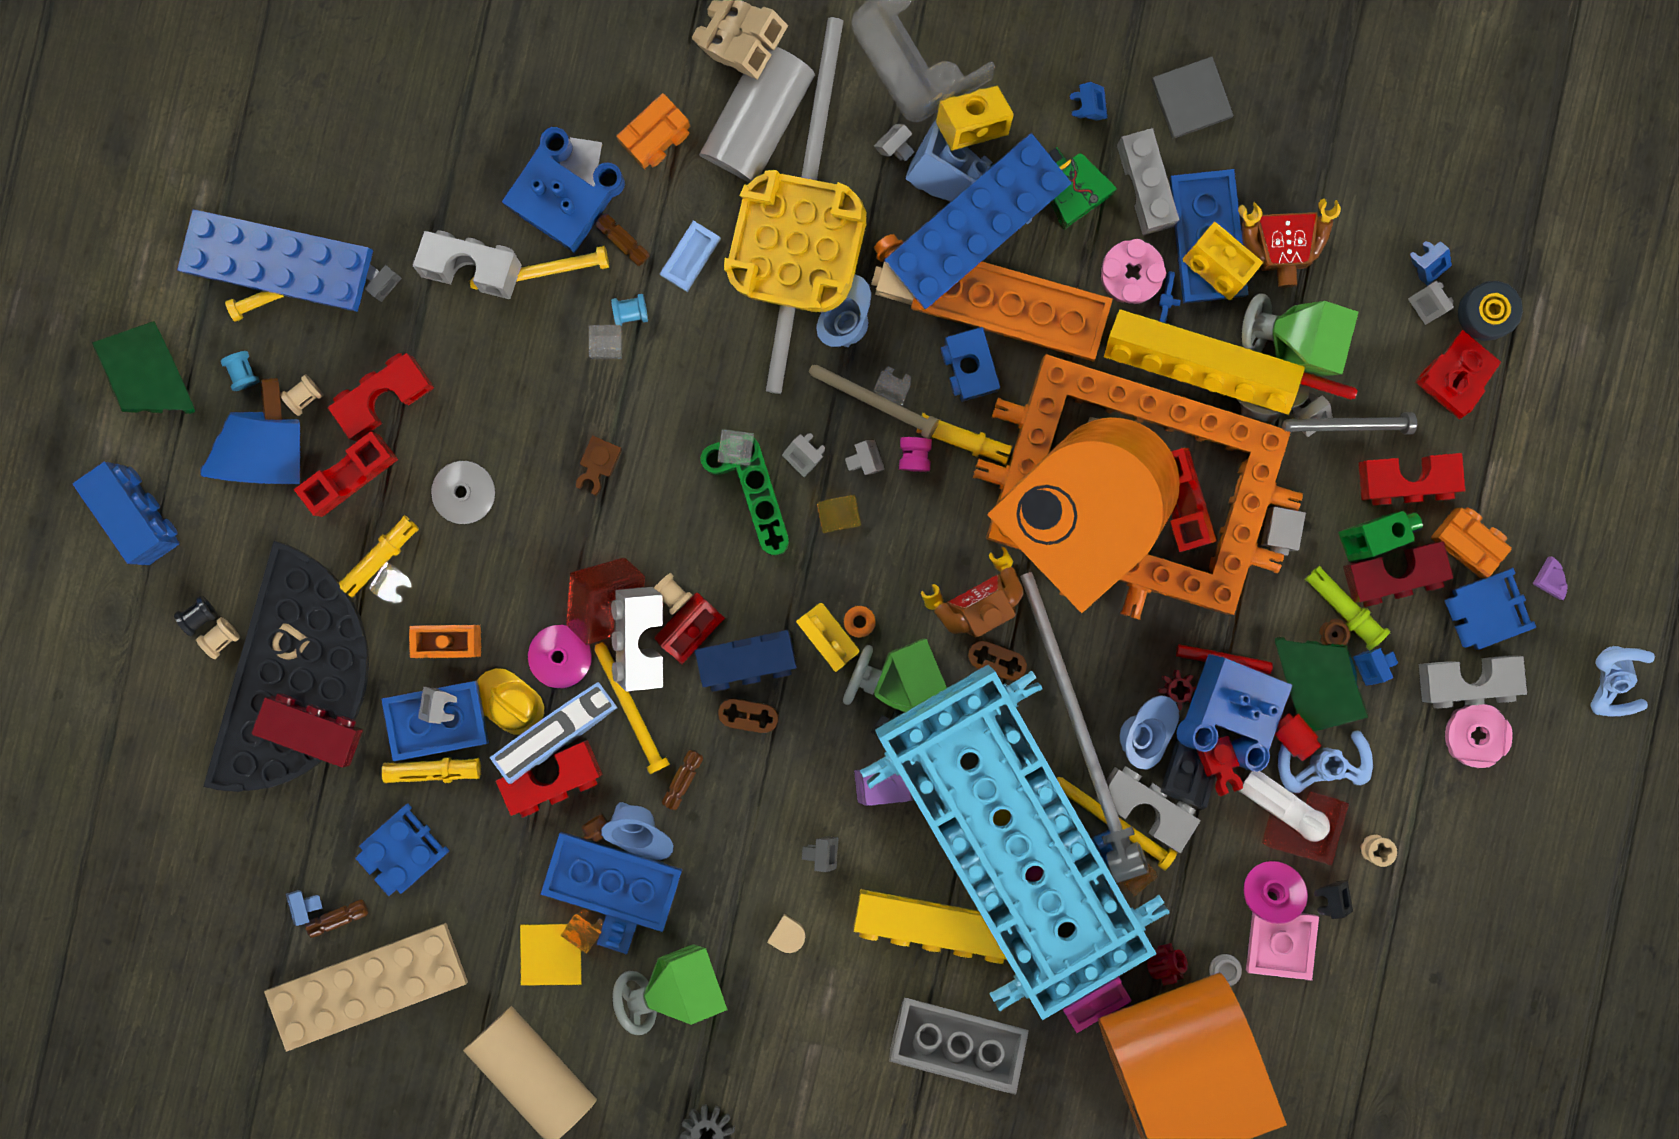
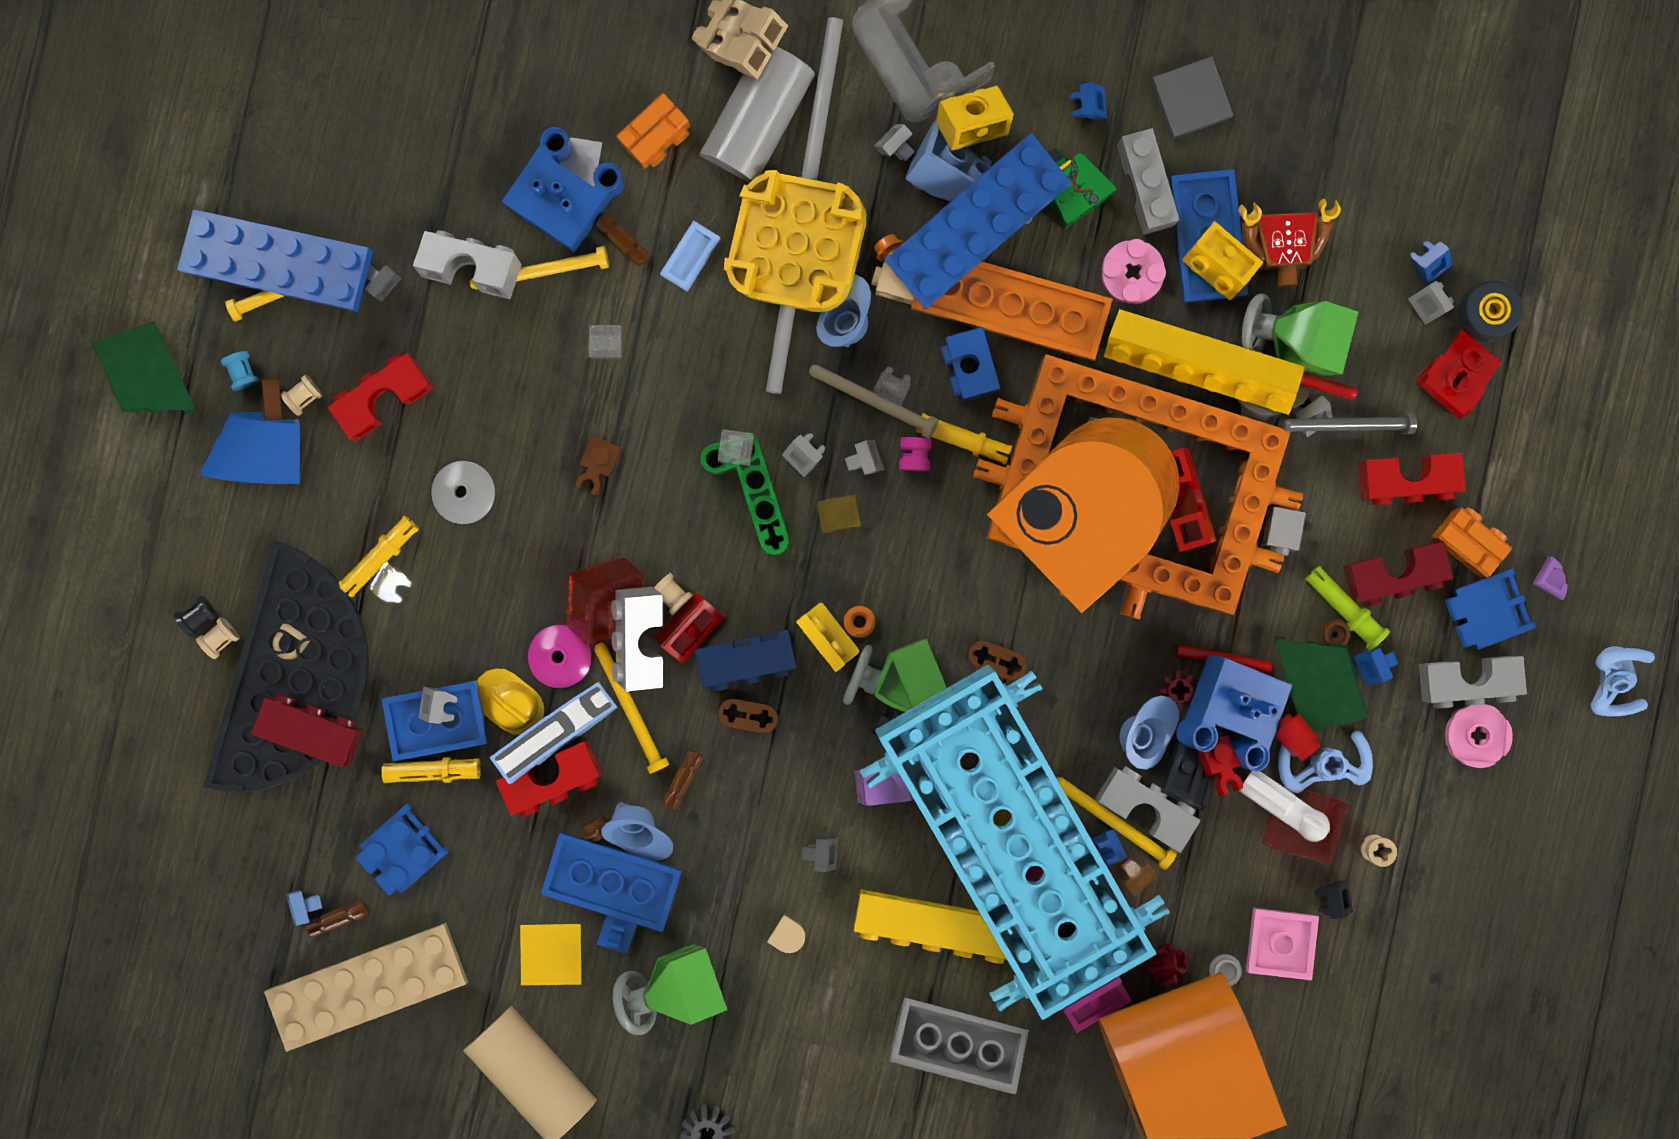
(127, 513): blue brick -> none
(332, 486): red arch -> none
(445, 641): orange brick -> none
(581, 932): clear orange tile -> none
(629, 310): dark azure bush -> none
(983, 605): dark orange torso -> none
(1125, 859): flat silver piece -> none
(1166, 299): blue piece -> none
(1282, 881): dark pink dish -> none
(1380, 535): green torso -> none

